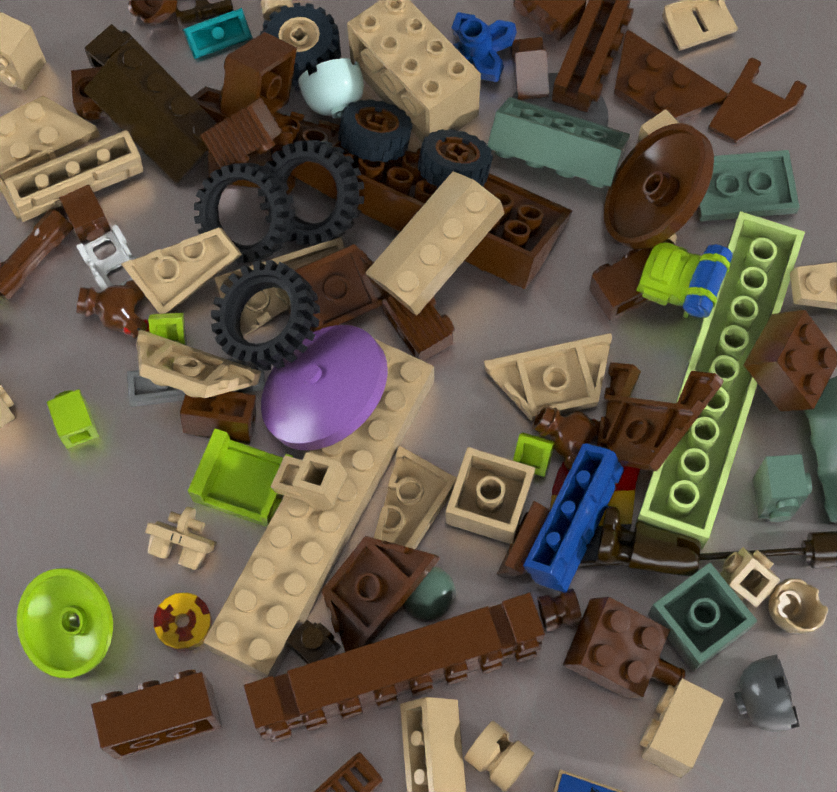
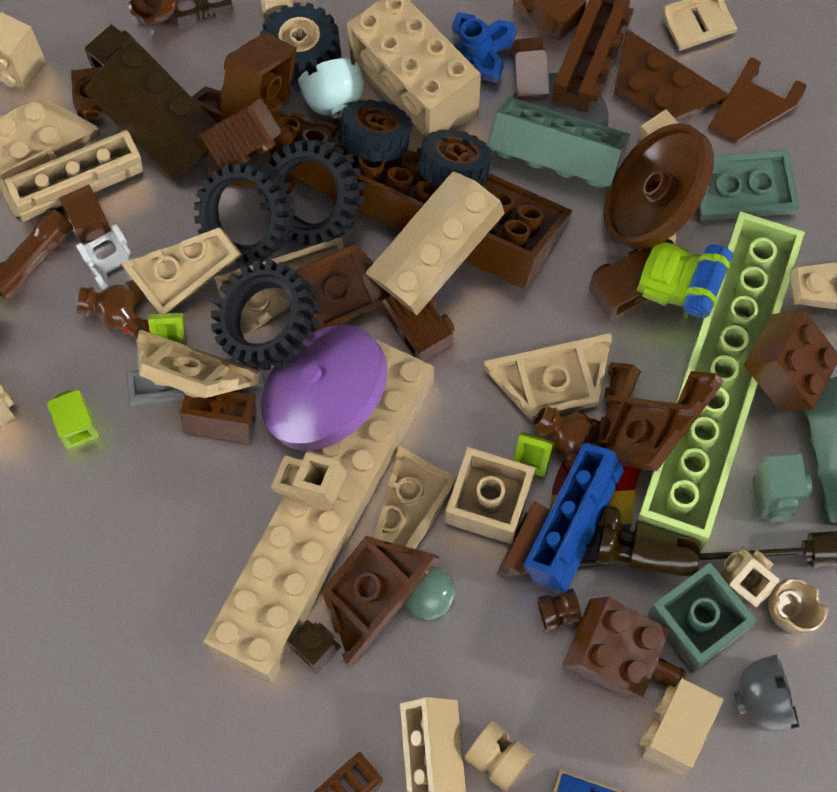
(50, 624): lime dish -> none
(156, 714): reddish brown brick -> none
(171, 611): yellow piece -> none
(194, 545): tan hips -> none
(217, 33): teal slope -> none
(237, 480): lime panel -> none
(395, 667): reddish brown brick -> none

